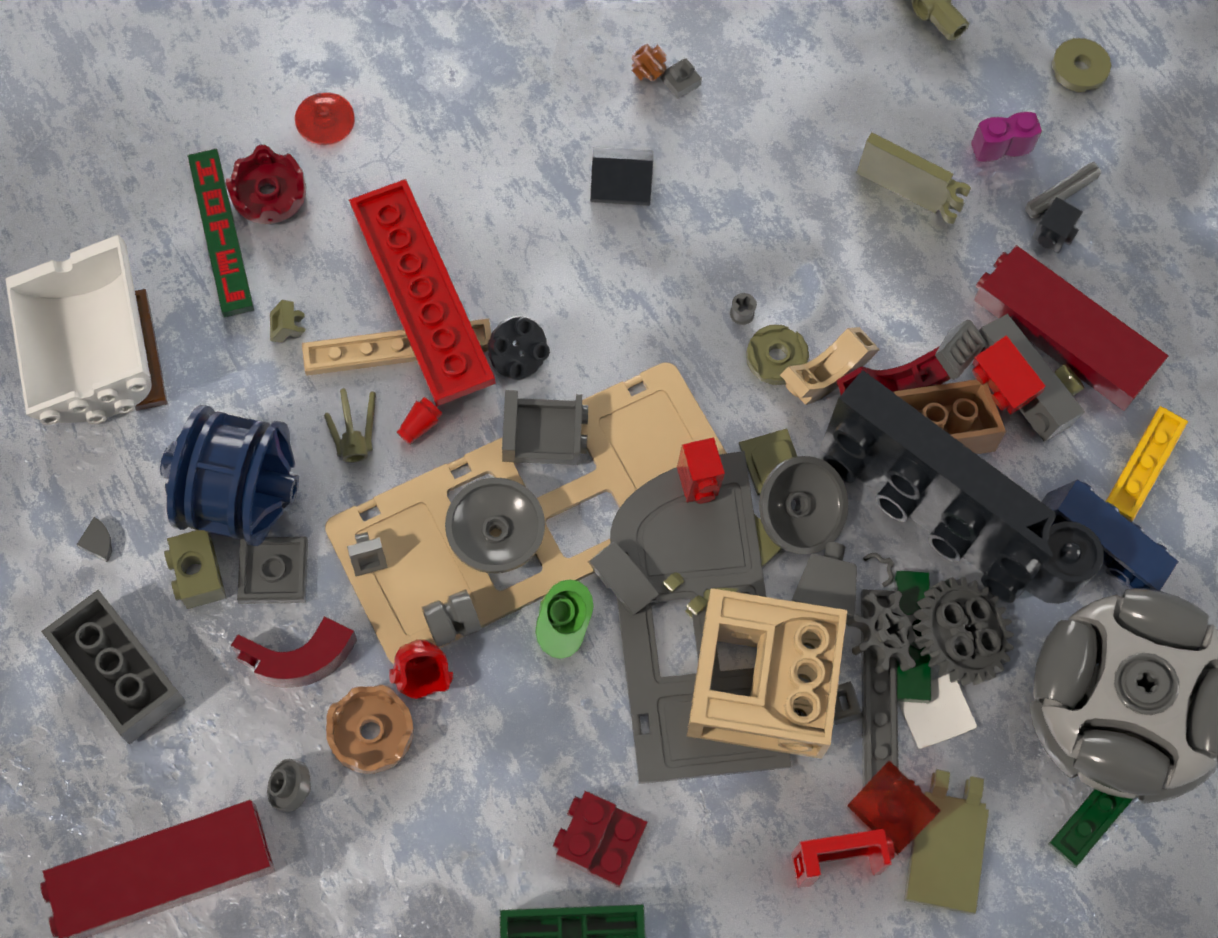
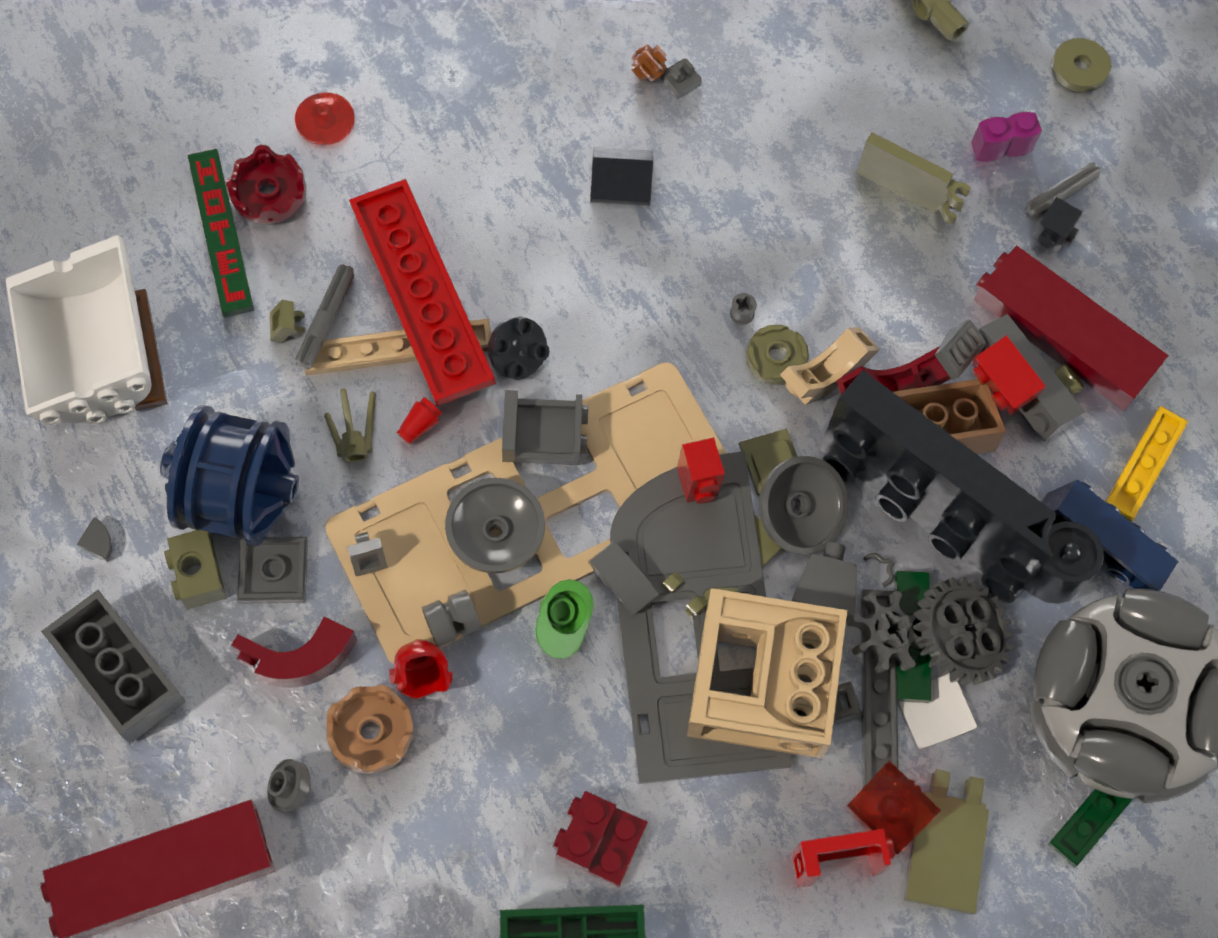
(324, 317): none -> dark grey axle

